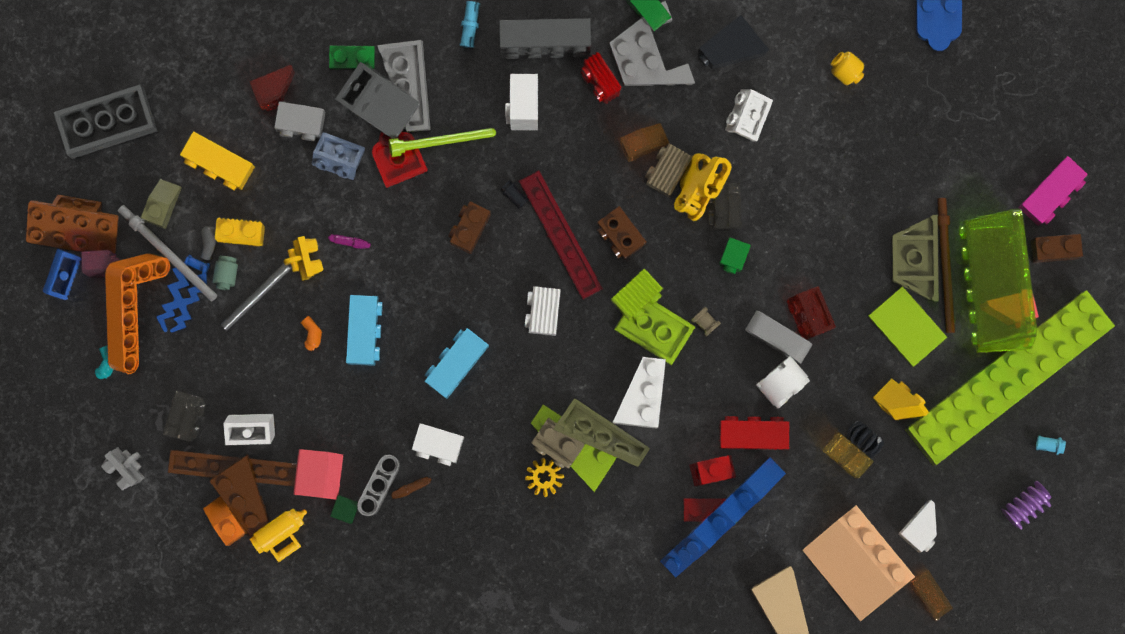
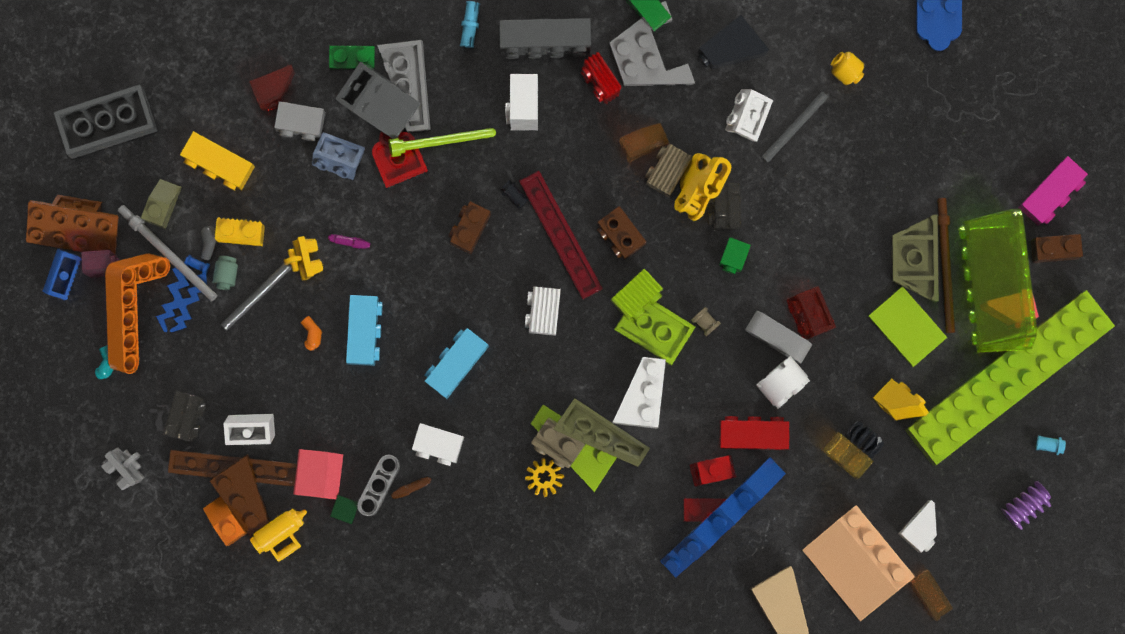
(794, 127): none -> dark grey bar

